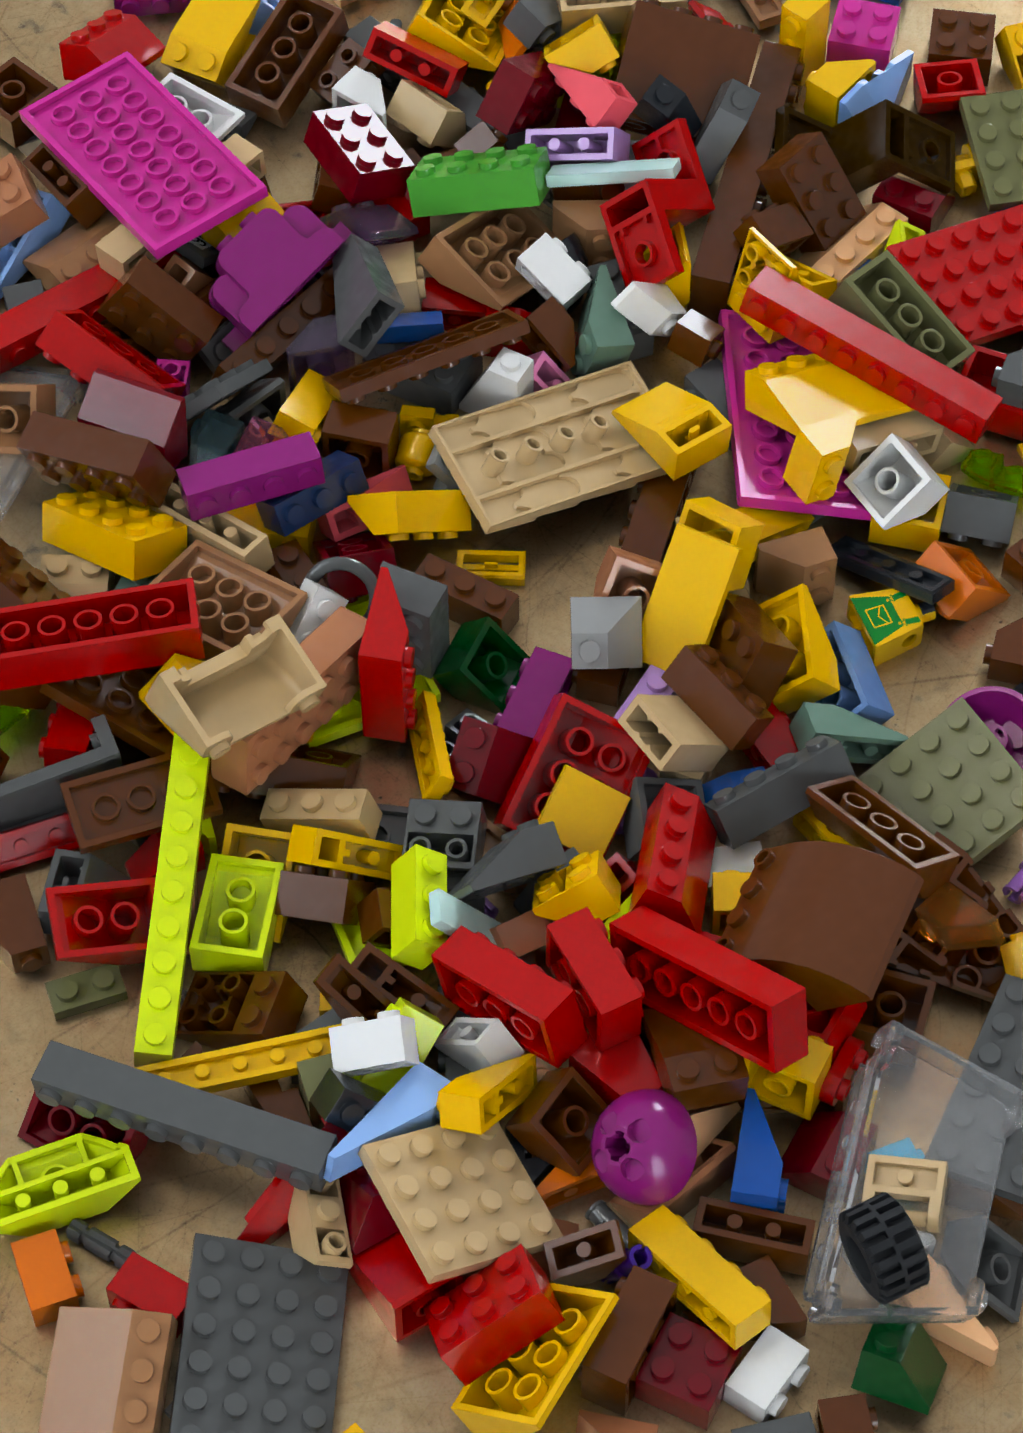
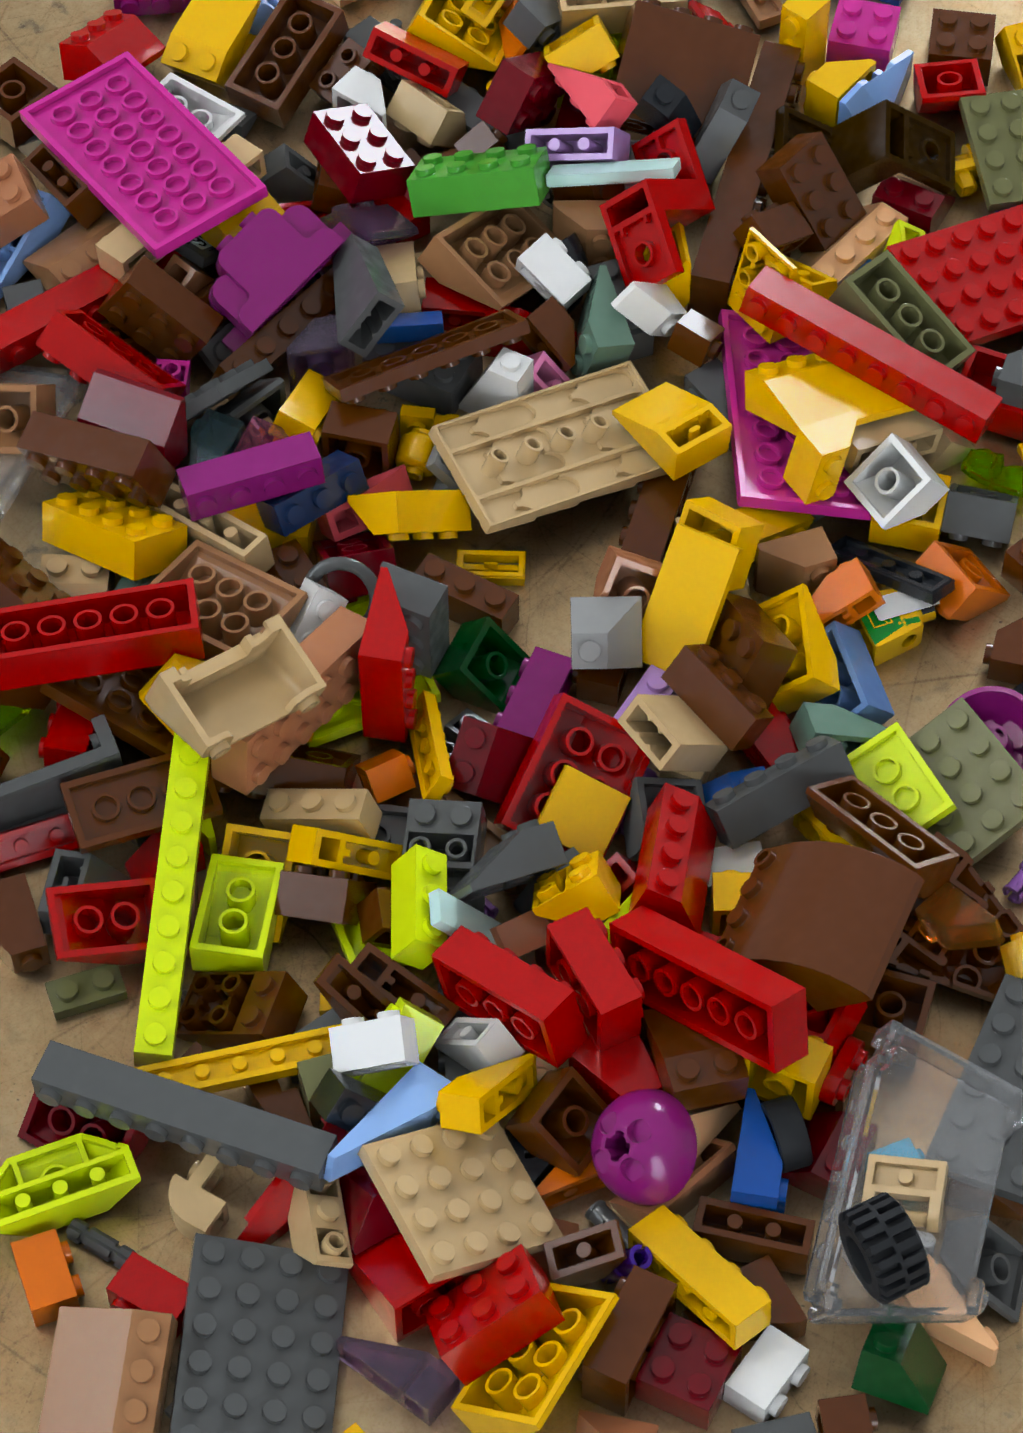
(192, 1201): none -> tan brick
(288, 175): none -> dark grey slope
(387, 774): none -> orange brick
(404, 1374): none -> clear purple slope
(788, 1132): none -> black tyre
(847, 594): none -> orange slope
(899, 604): none -> white sticker
(901, 776): none -> neon yellow plate

